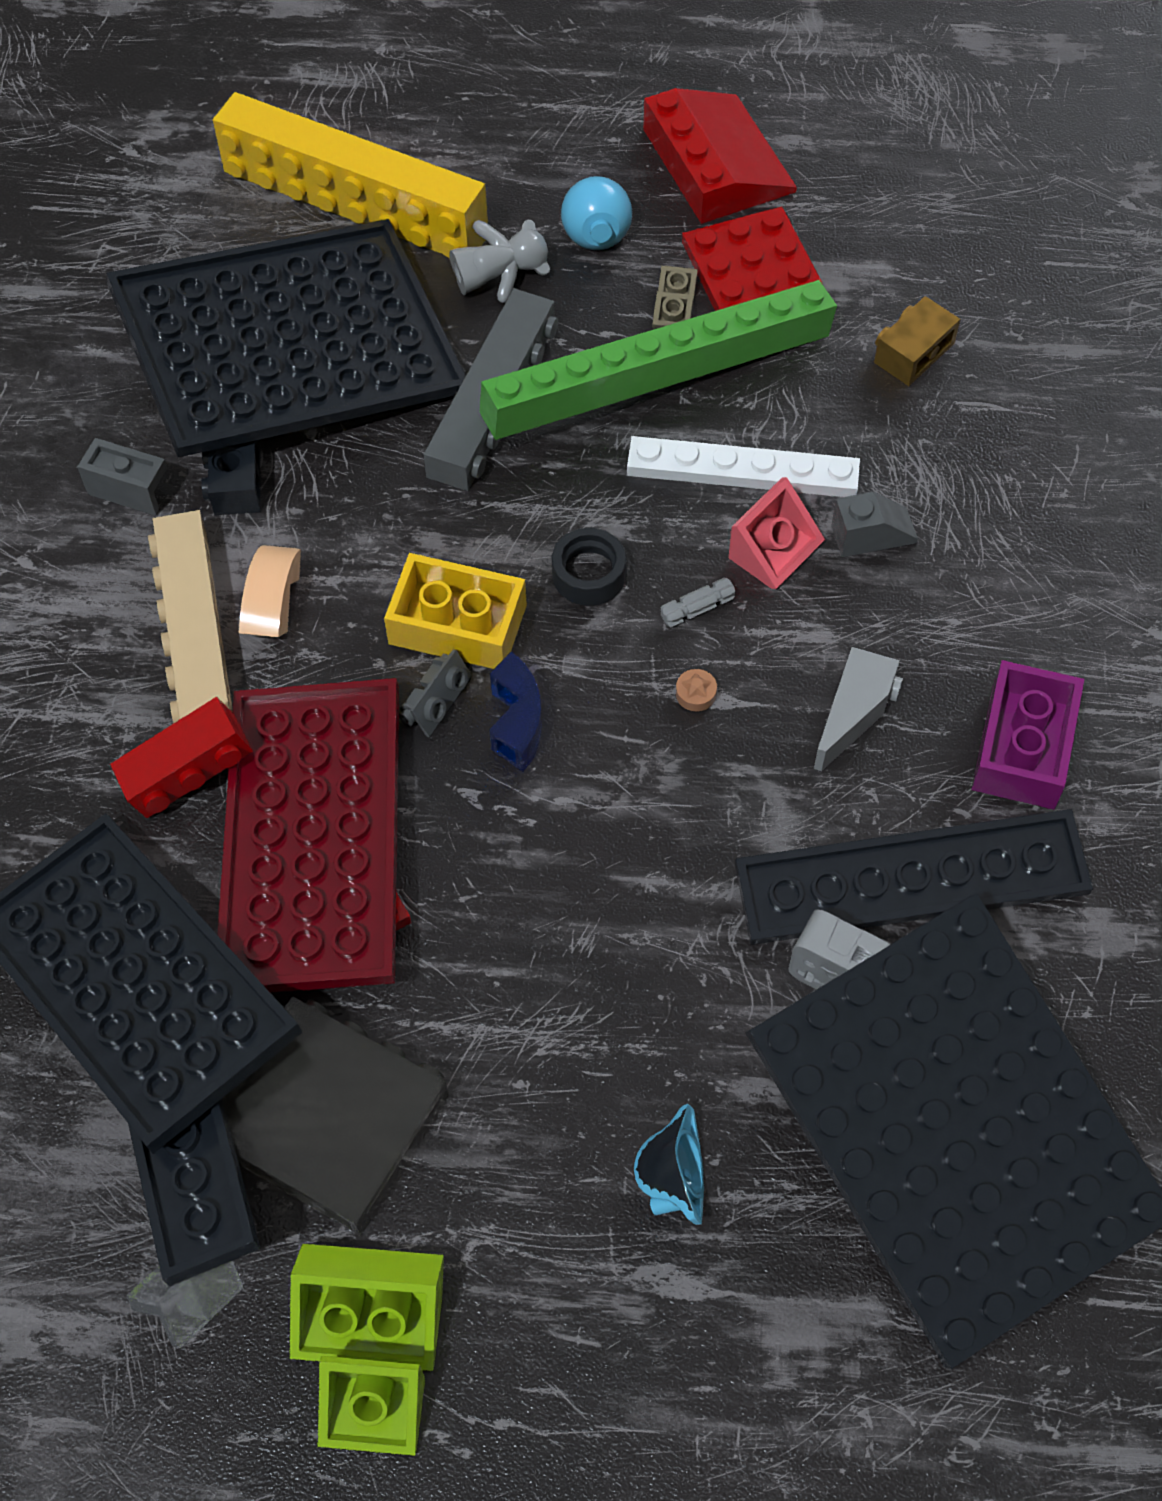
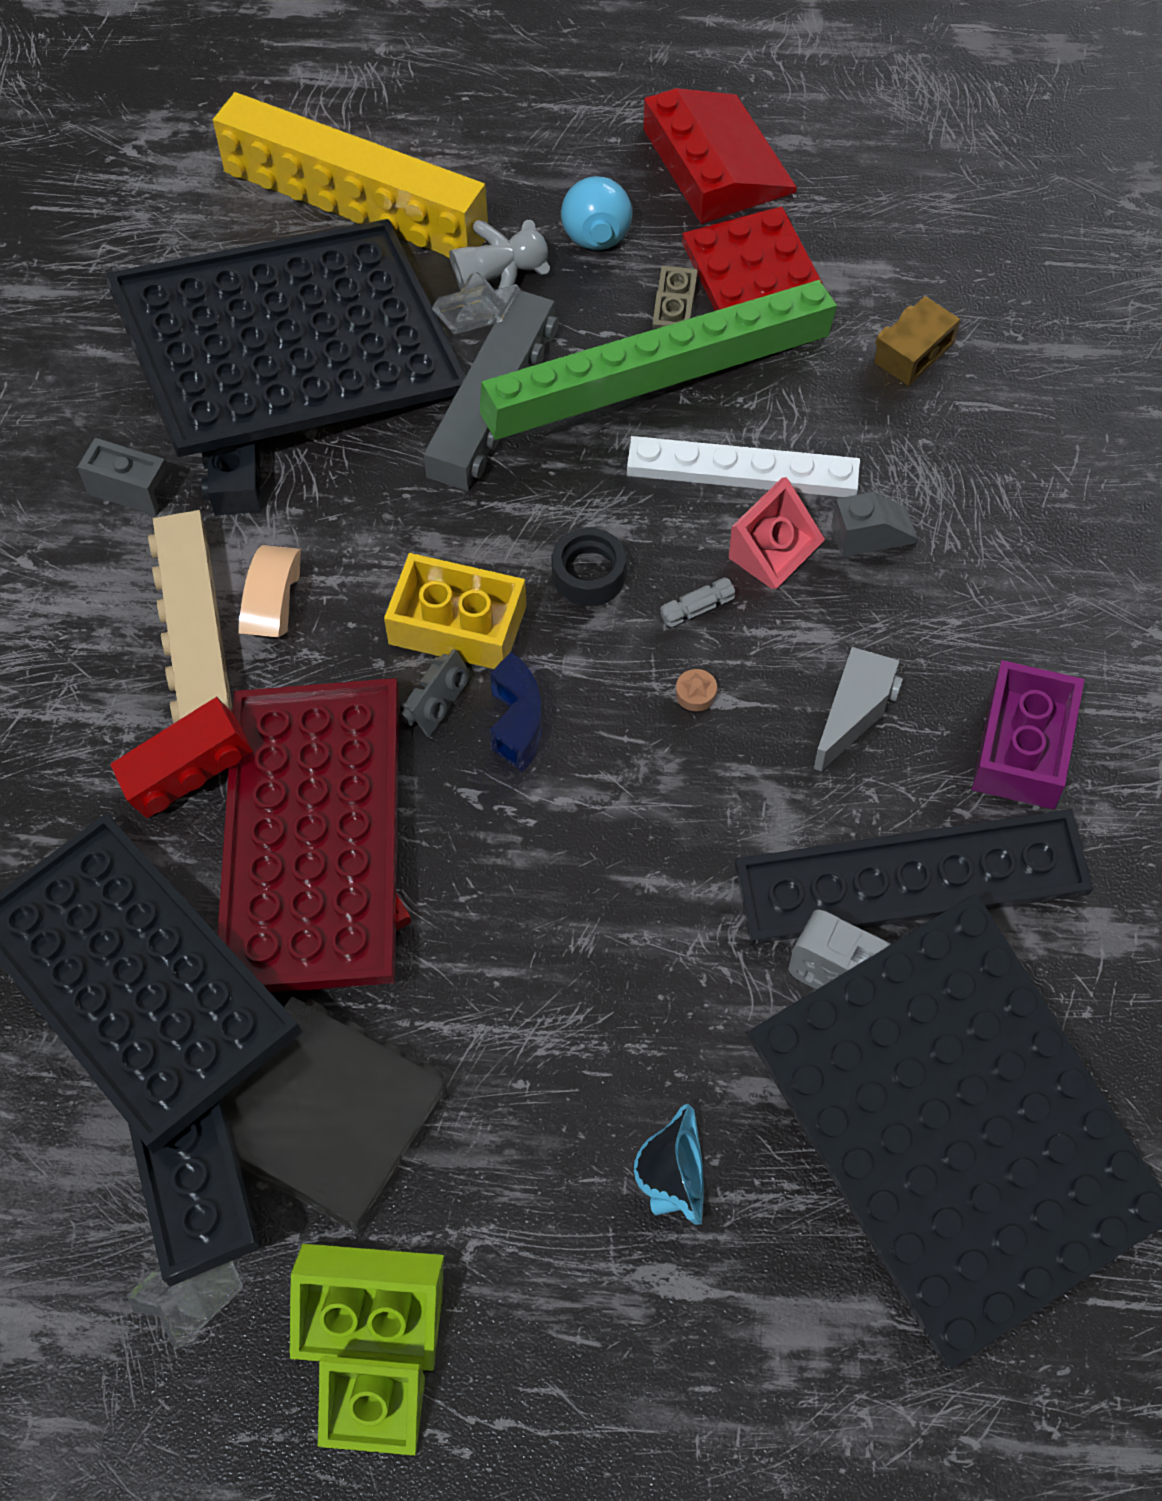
(475, 305): none -> clear panel

